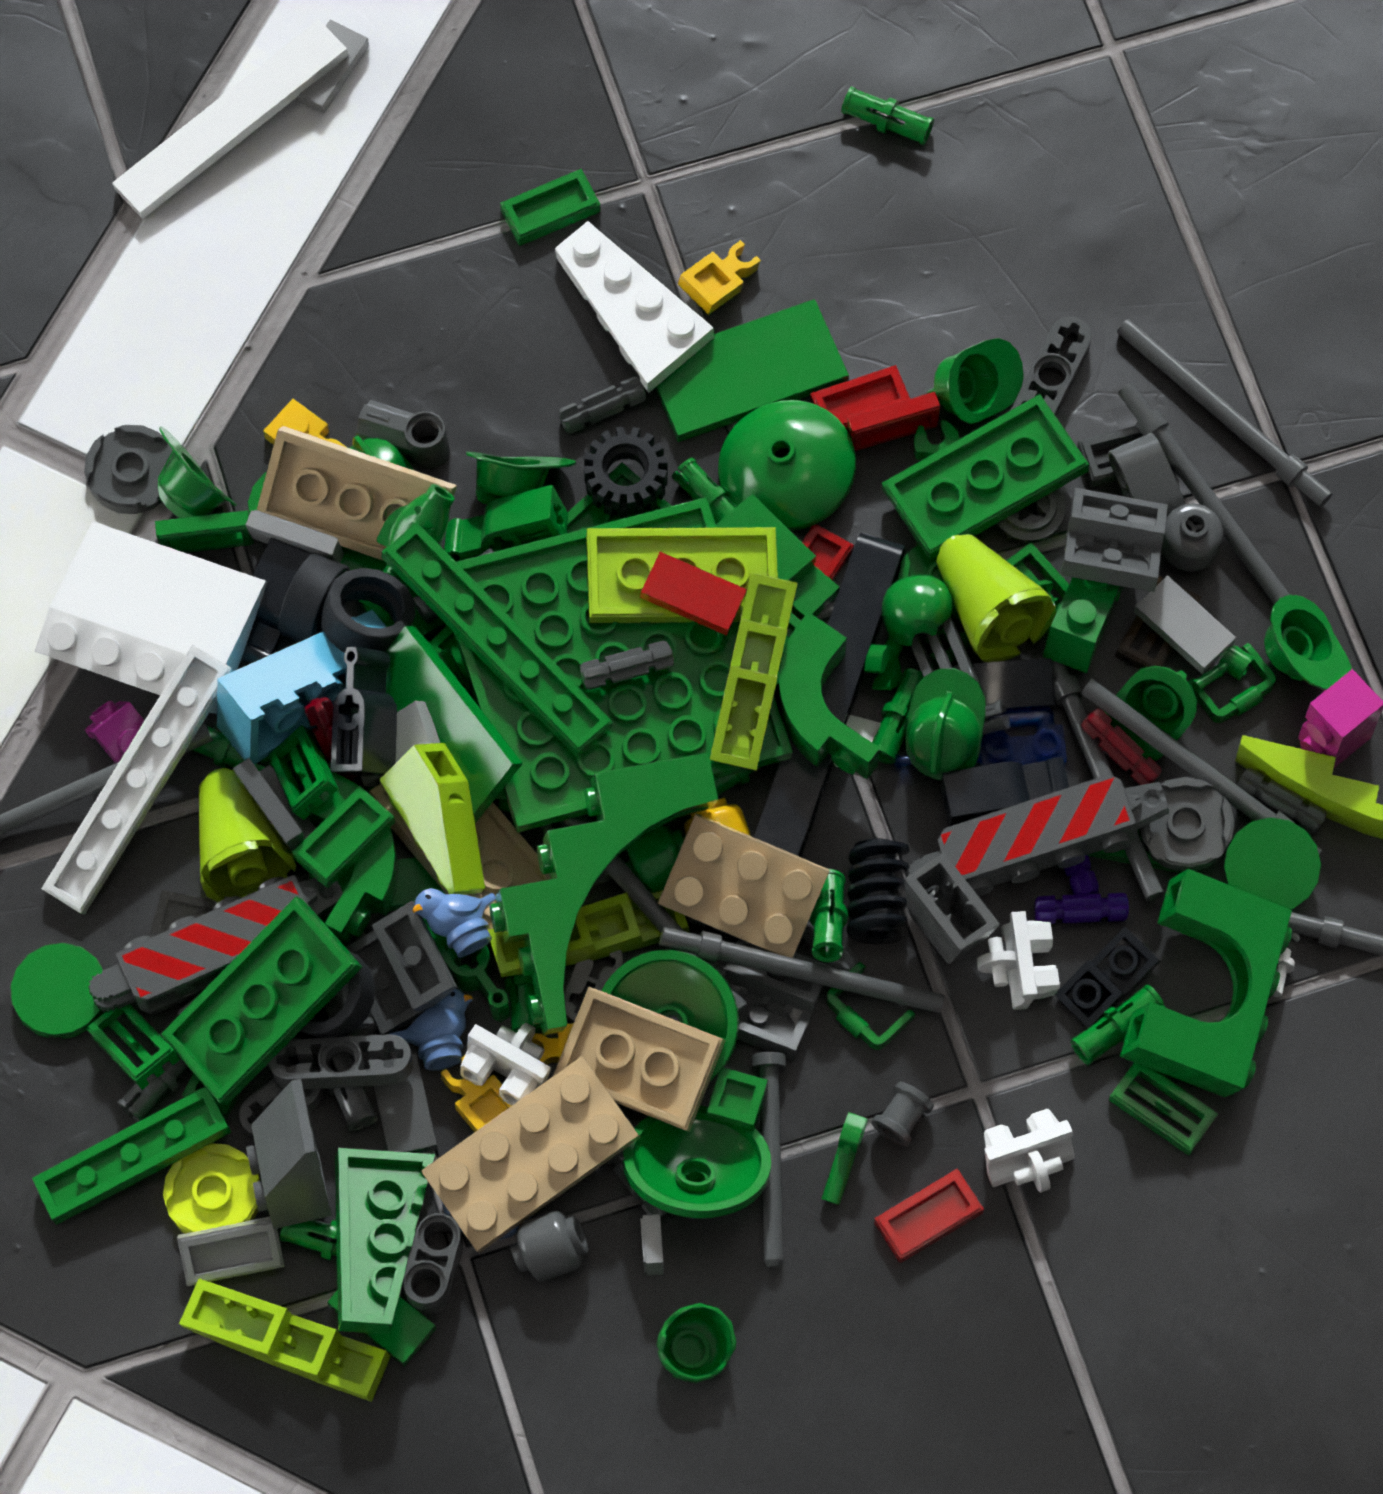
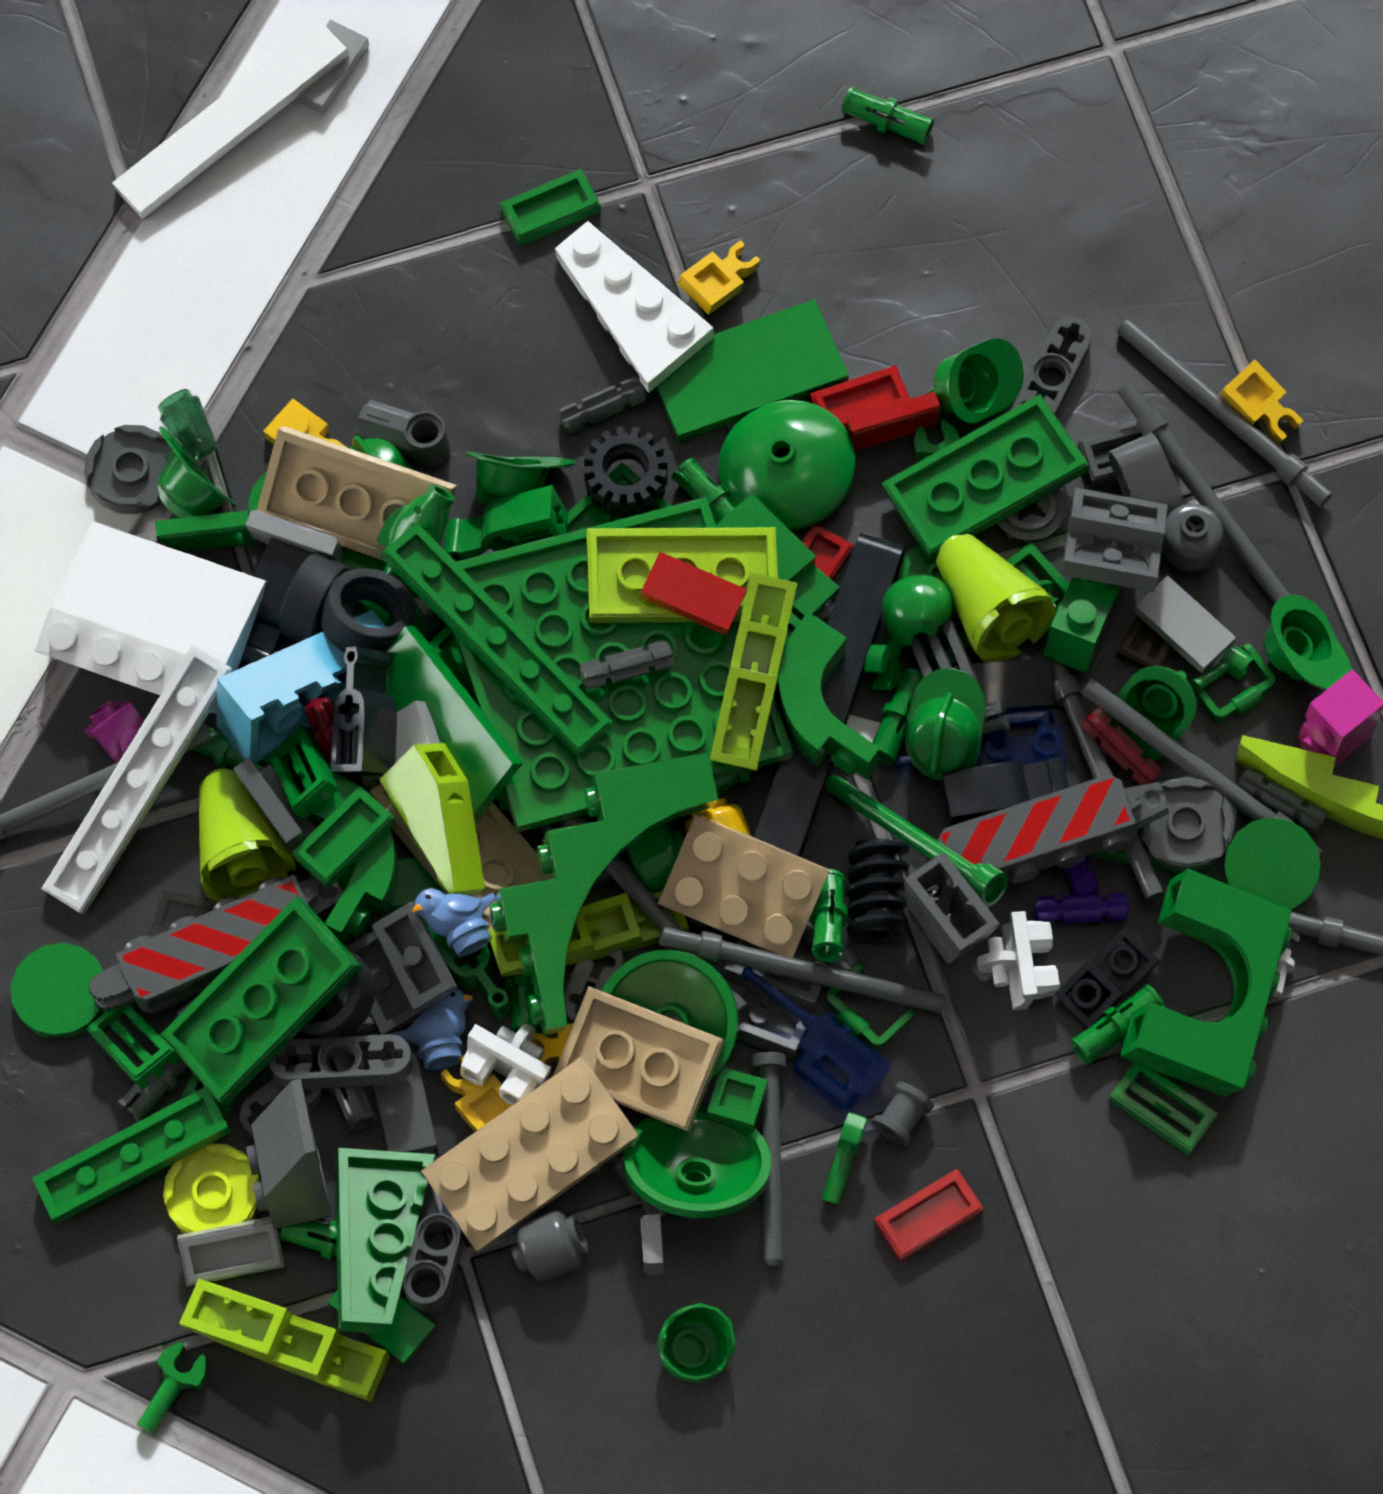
(172, 1385): none -> green bar
(188, 423): none -> clear green cone
(836, 1042): none -> clear blue piece
(984, 879): none -> green piece
(1030, 1155): white hips -> none
(1256, 396): none -> yellow plate

